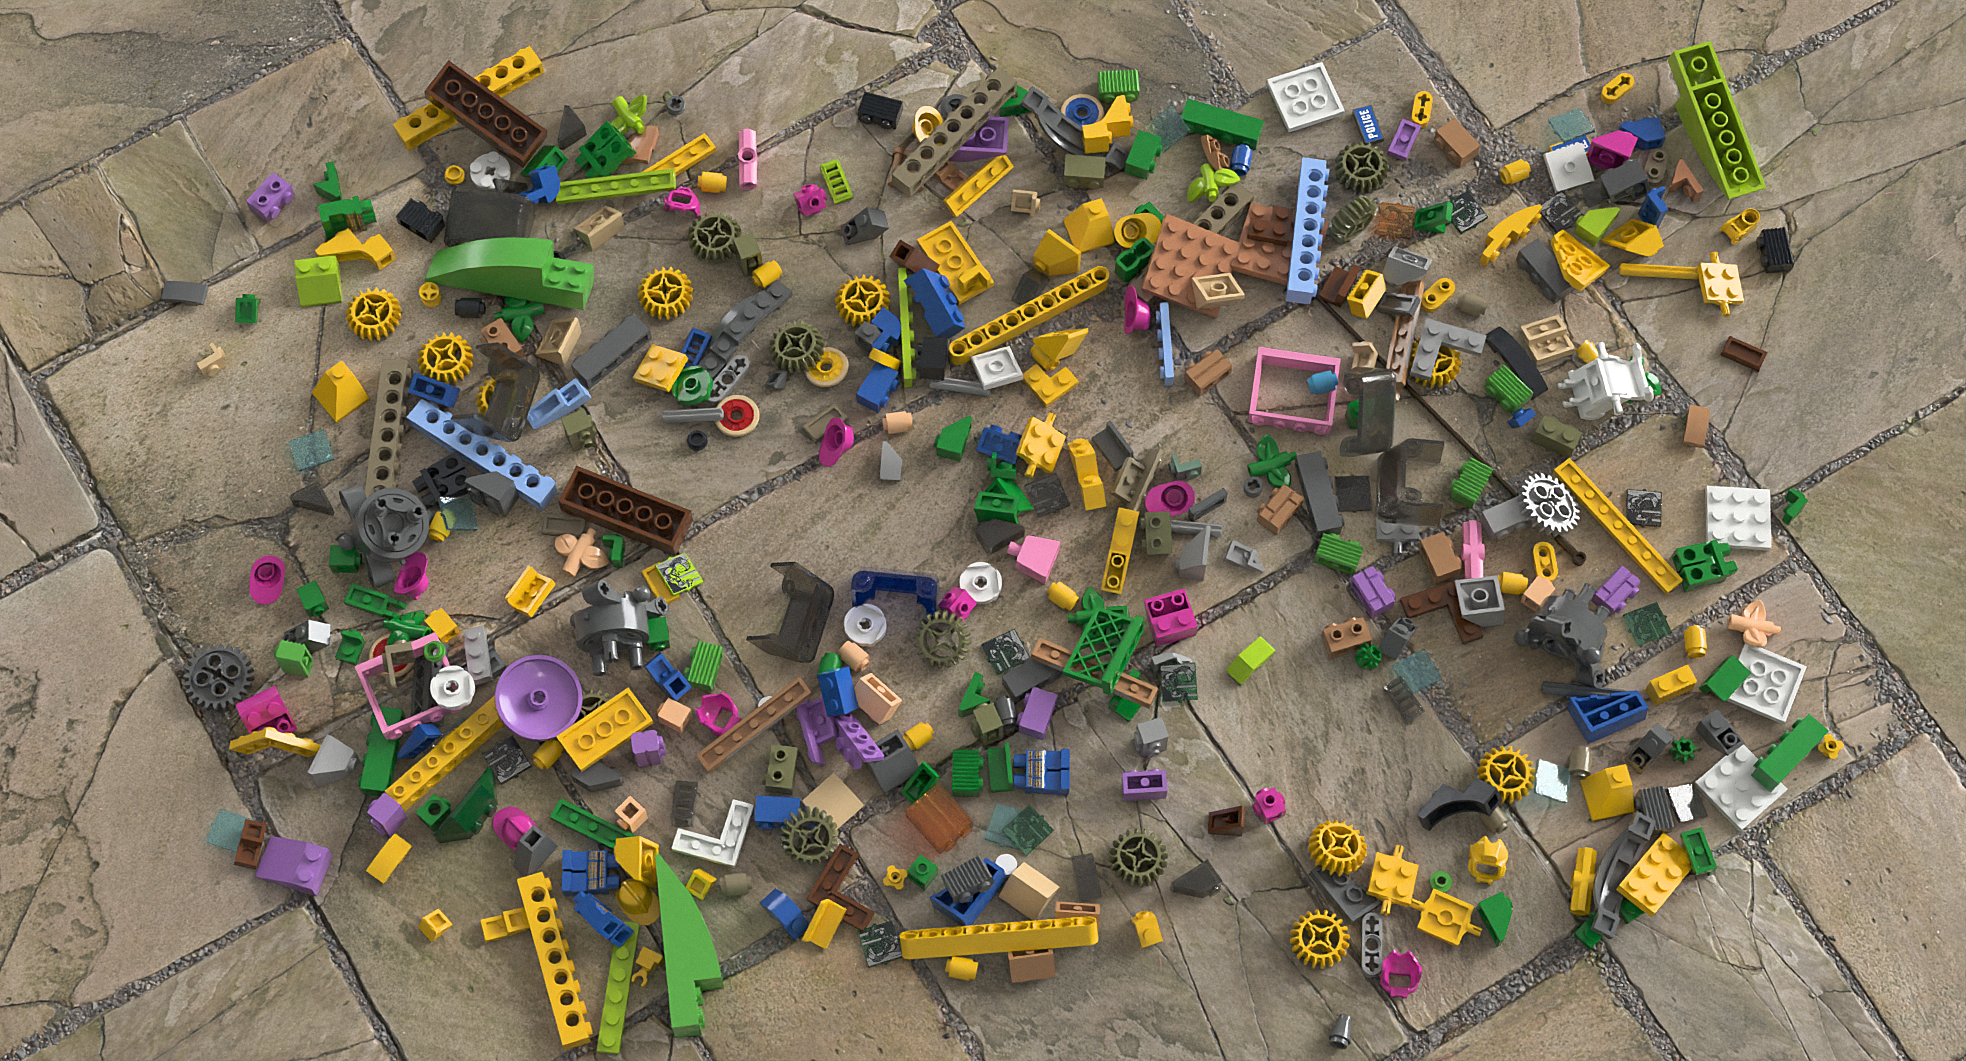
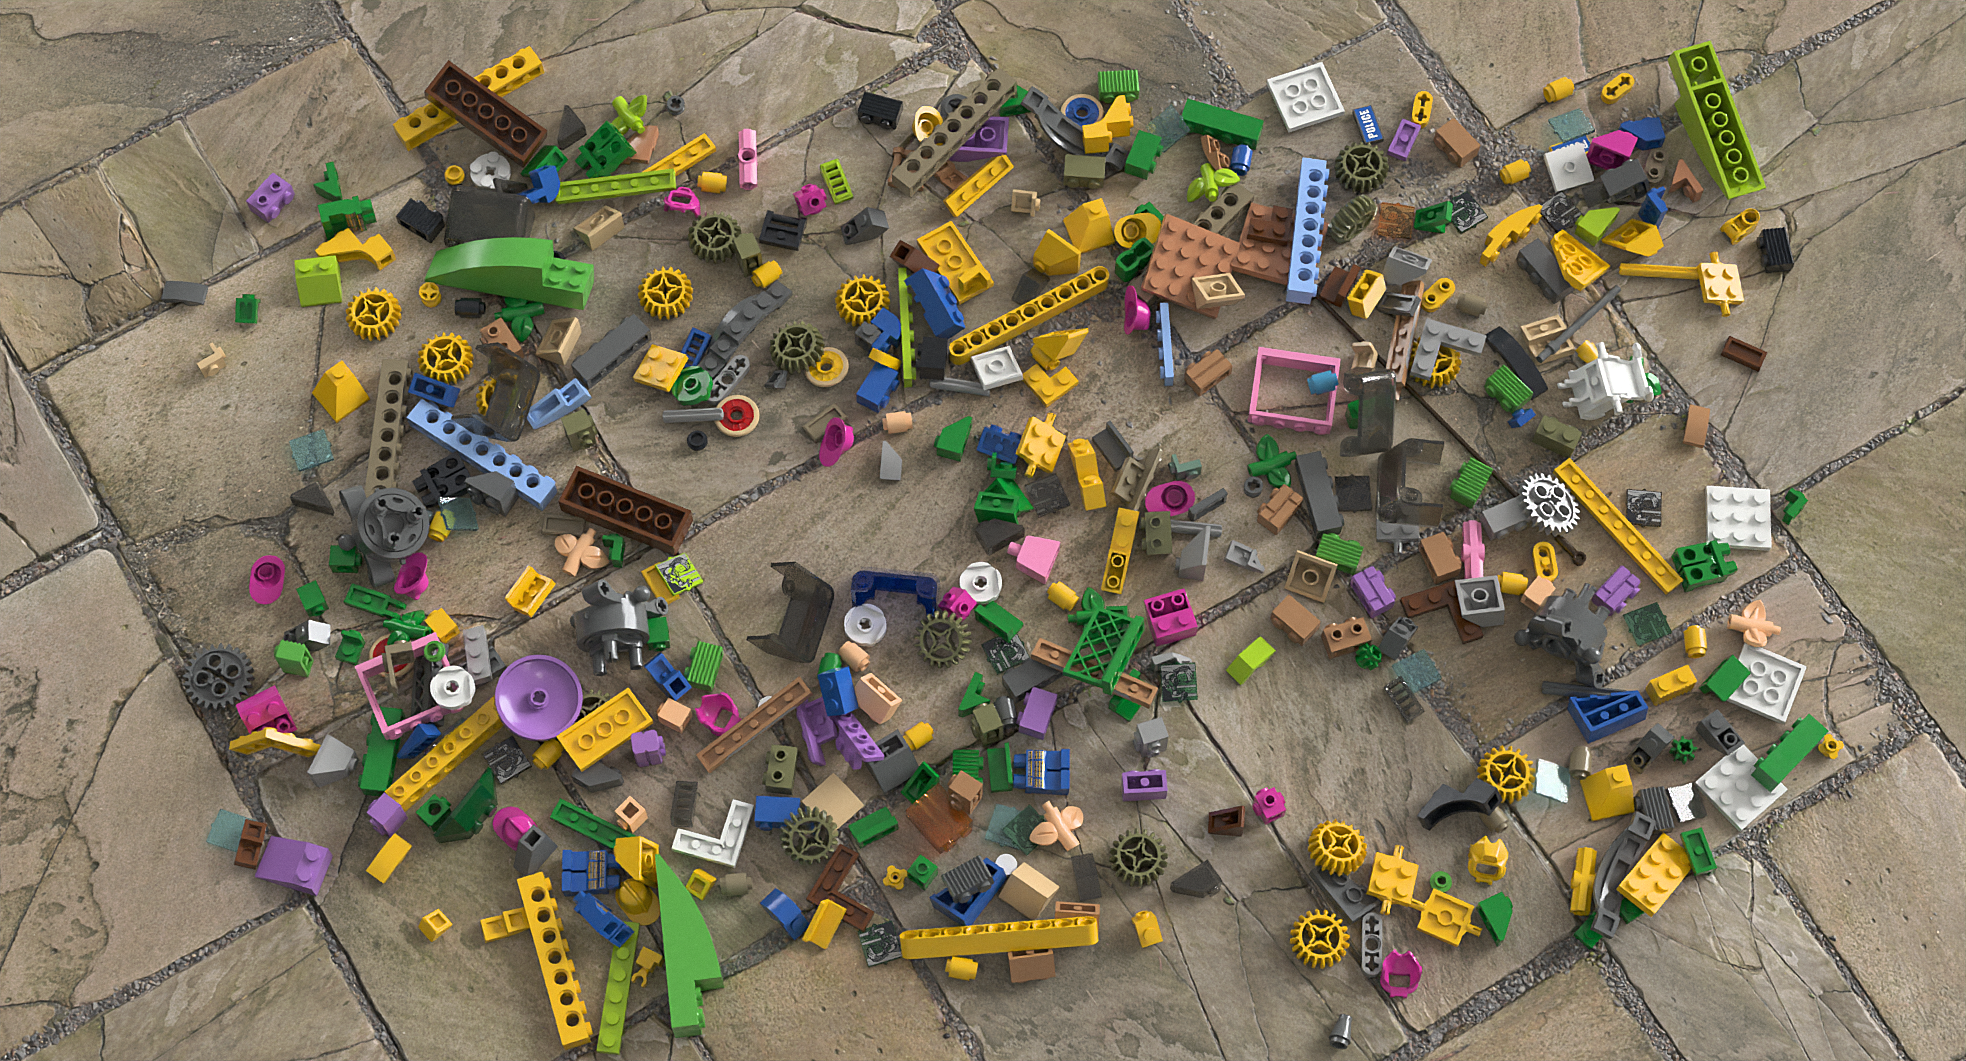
(780, 235): none -> black plate
(873, 827): none -> green panel
(964, 792): none -> medium nougat brick
(998, 620): none -> green panel
(1058, 827): none -> light nougat plant
(1295, 620): none -> medium nougat brick
(1310, 576): none -> tan slope
(1554, 345): none -> dark grey bar
(1558, 89): none -> yellow brick

